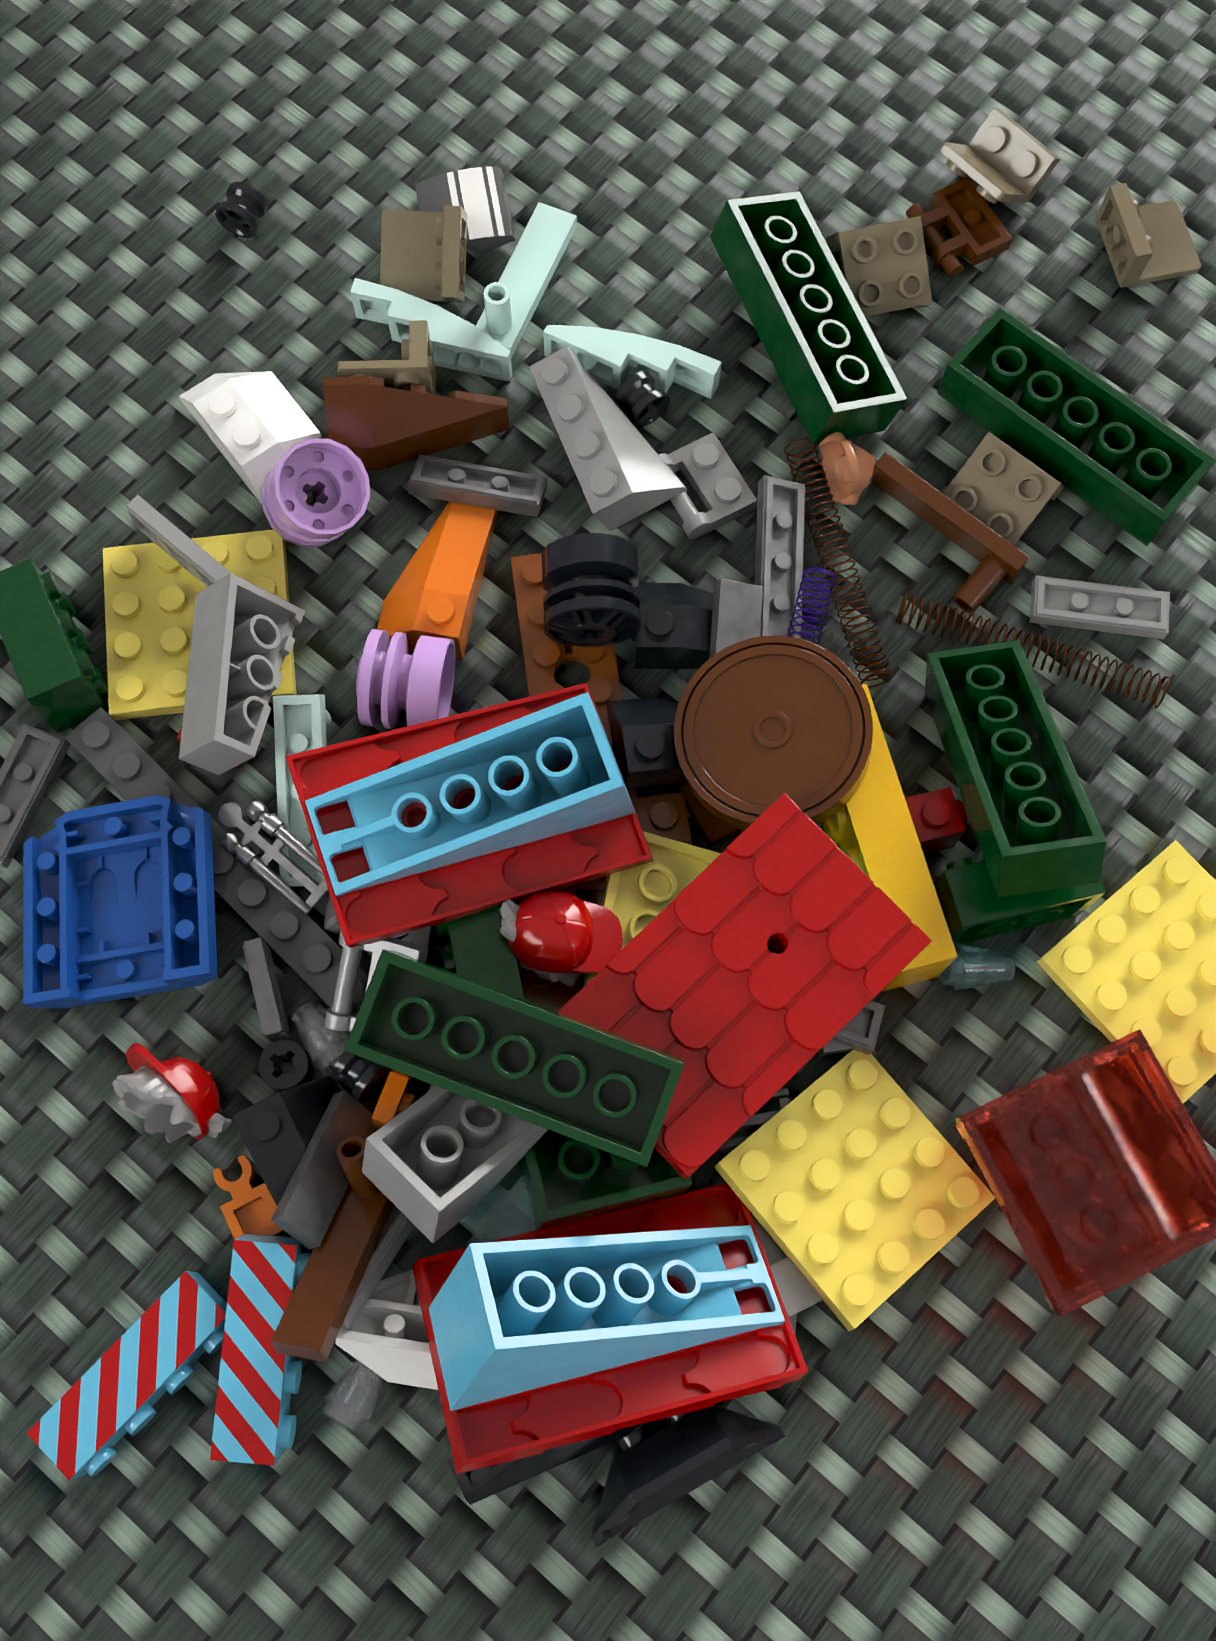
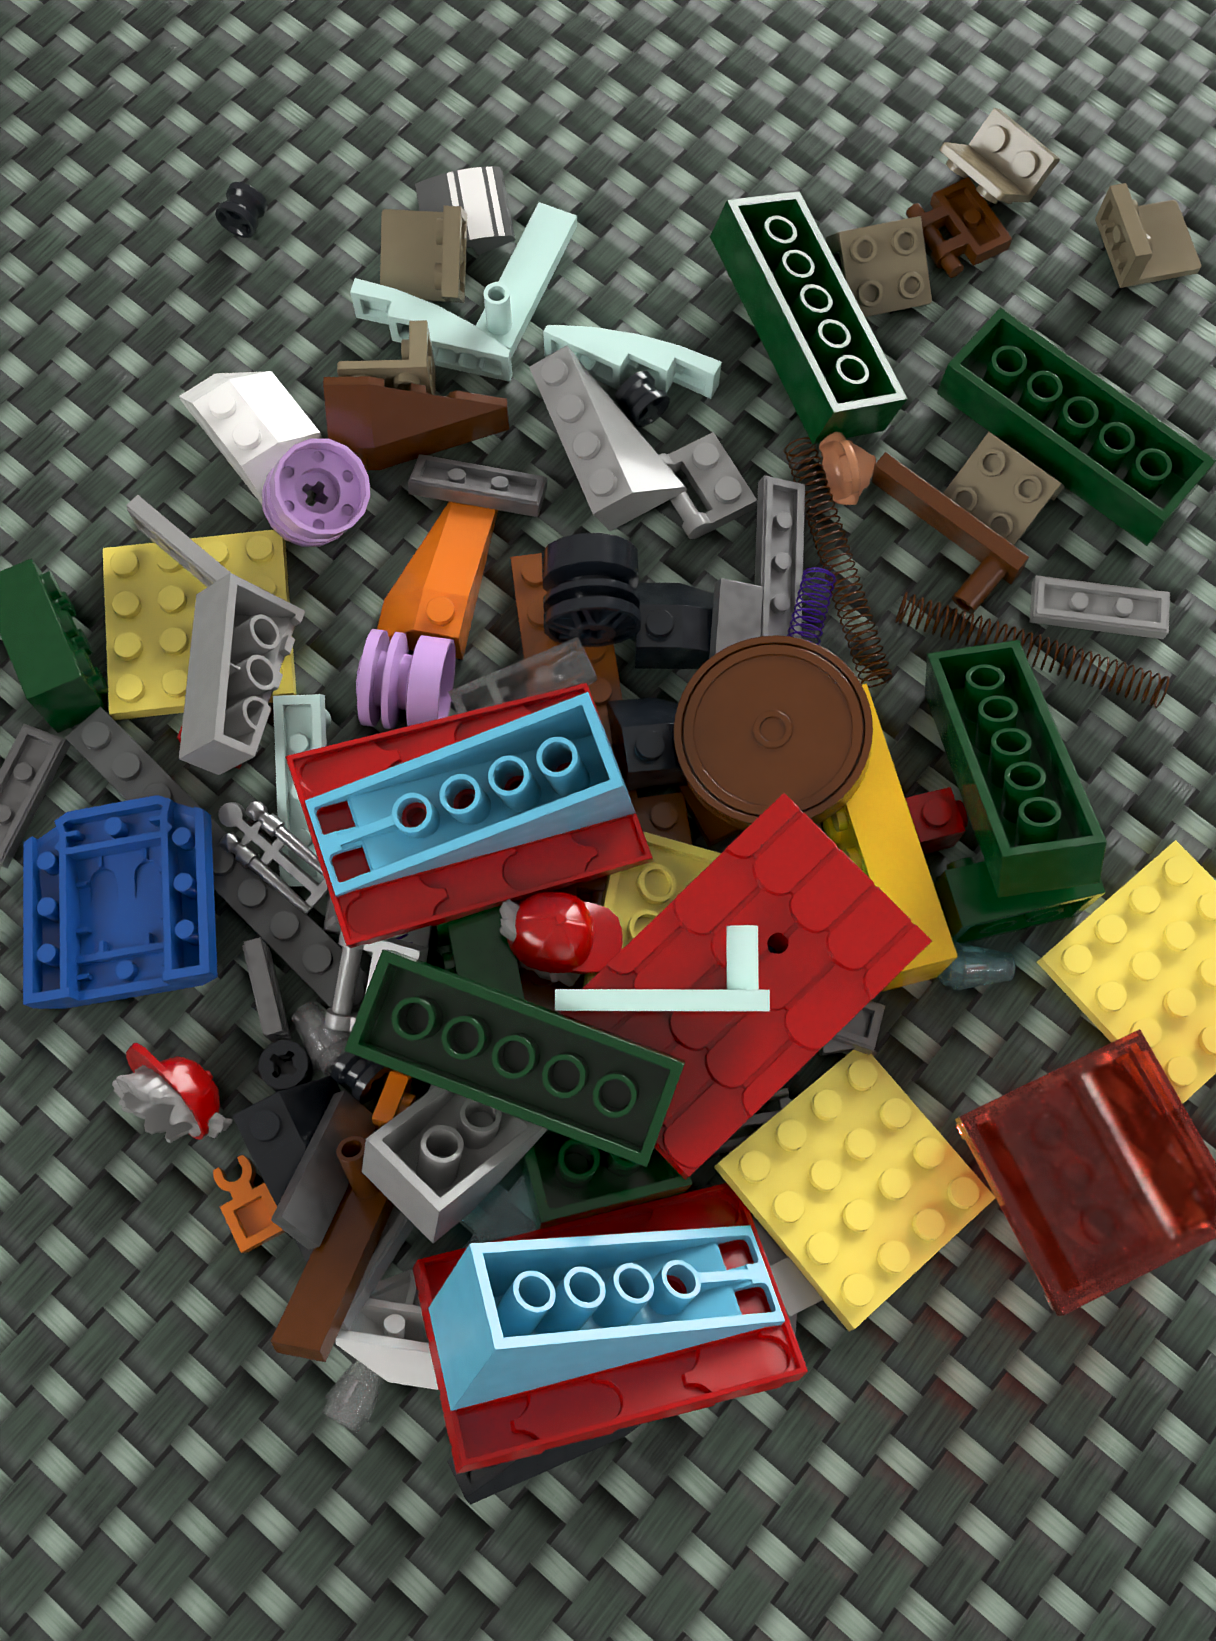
(132, 1377): brick -> none
(254, 1379): brick -> none
(542, 673): none -> clear slope
(673, 1461): black wedge -> none
(741, 991): none -> light aqua piece

